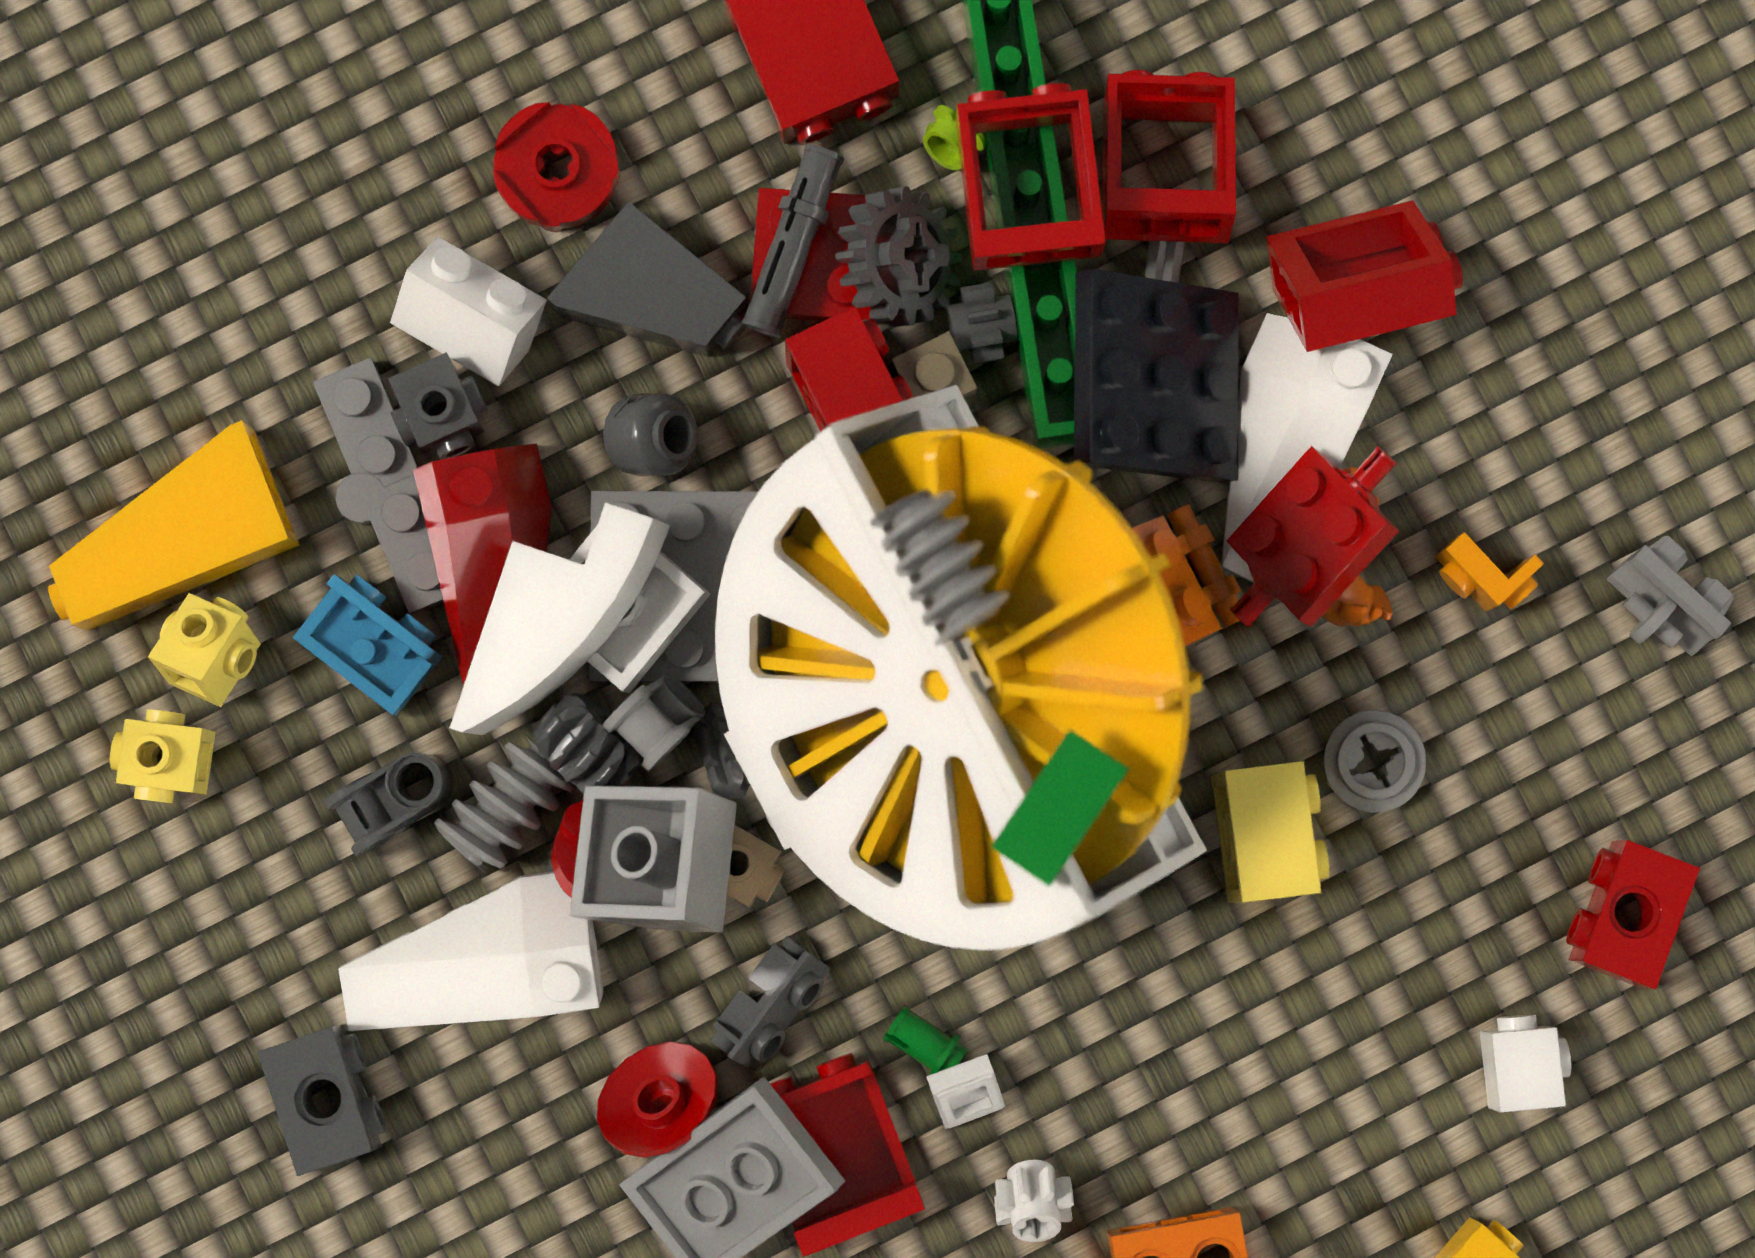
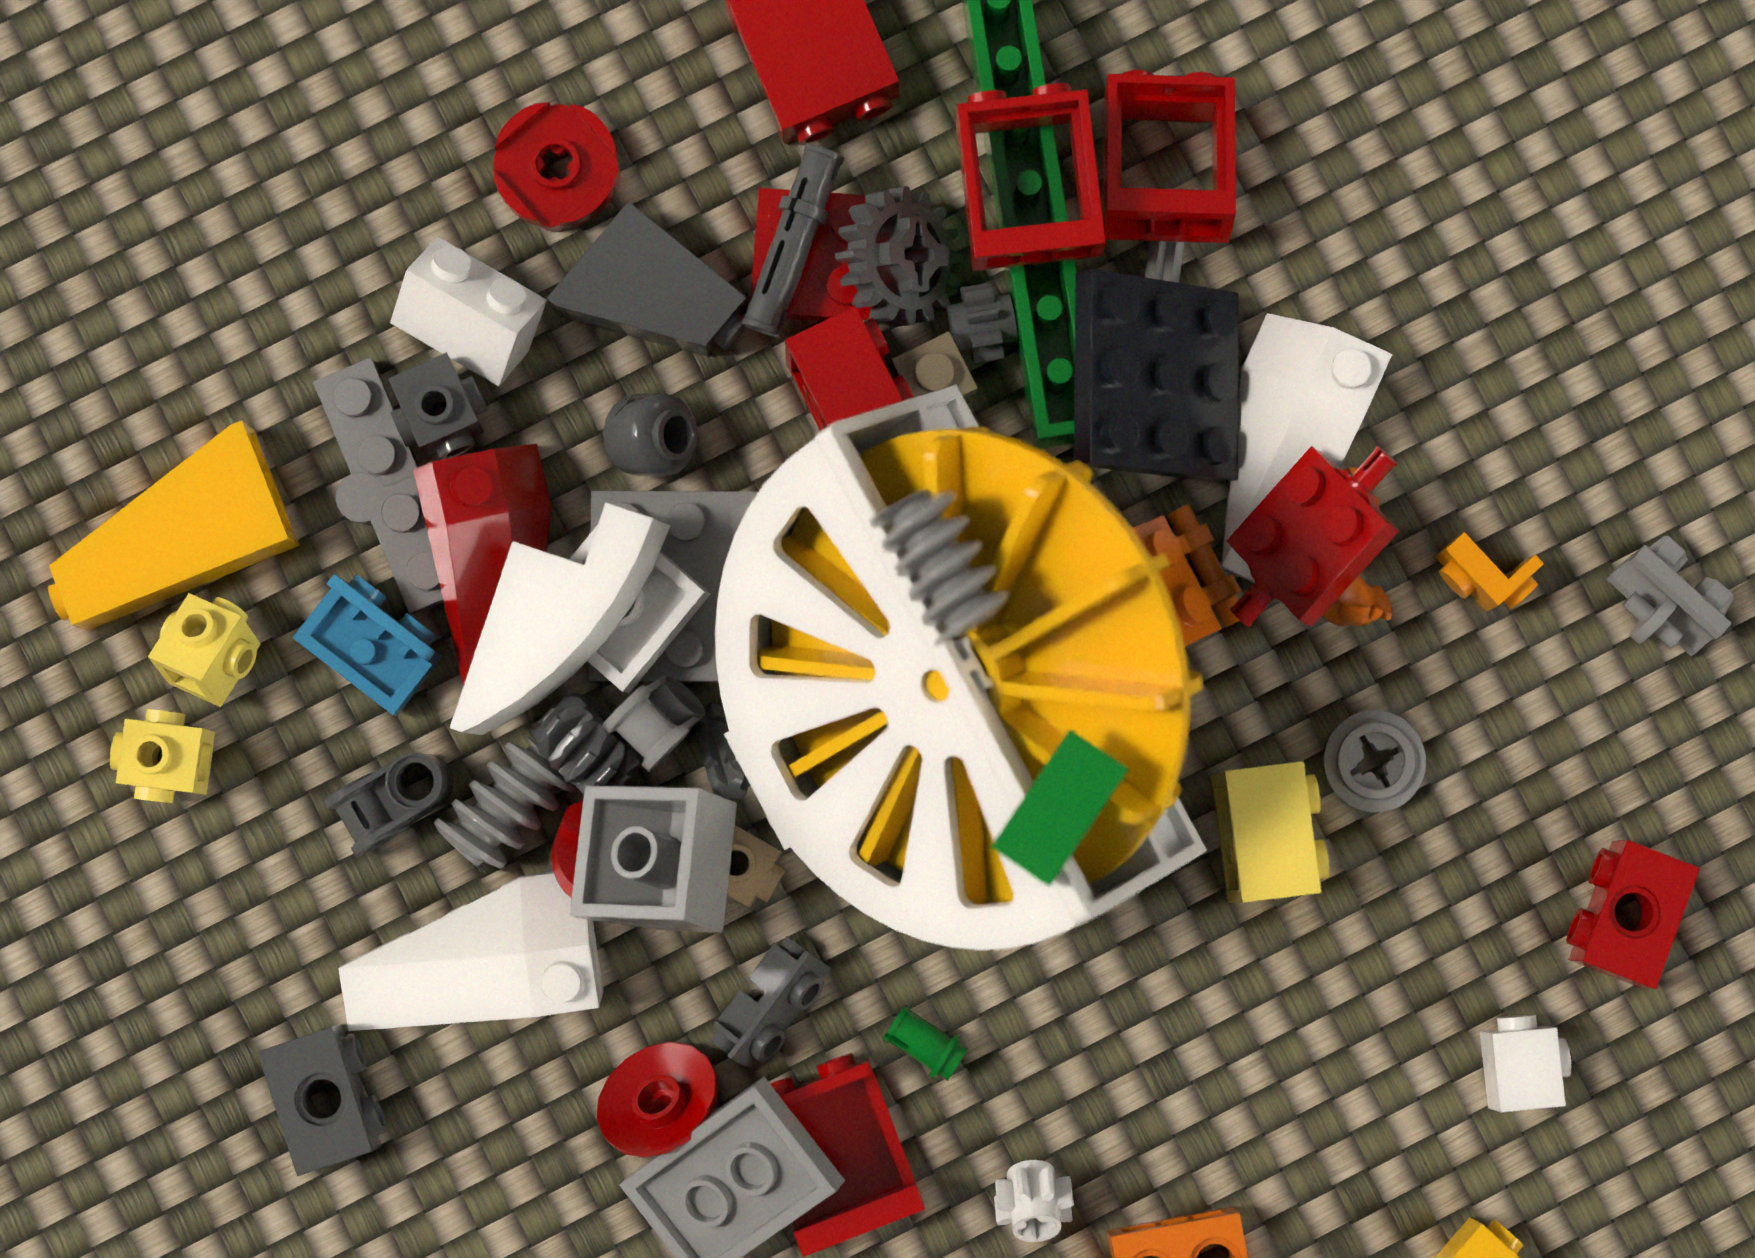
(942, 139): lime plate -> none
(966, 1091): white tile -> none
(1363, 275): red window -> none

